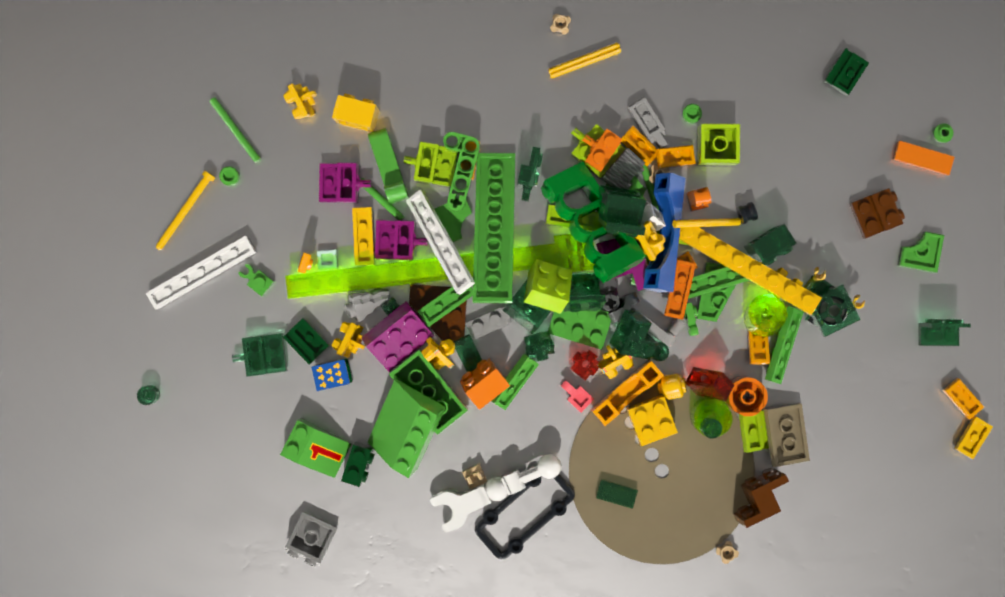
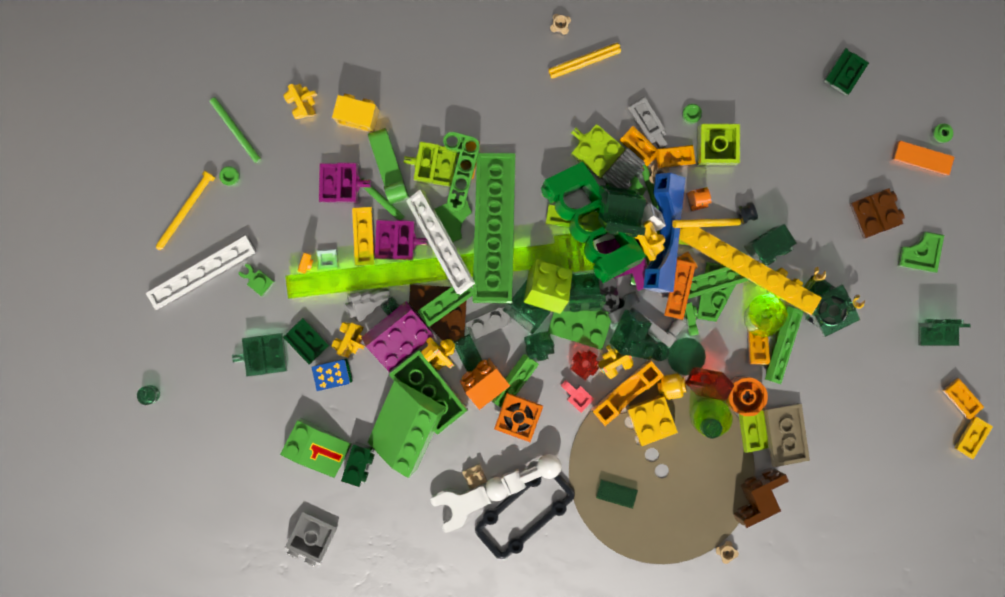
(518, 417): none -> orange piece
(528, 176): clear green plate -> none
(601, 149): orange plate -> none
(685, 355): none -> clear green tile

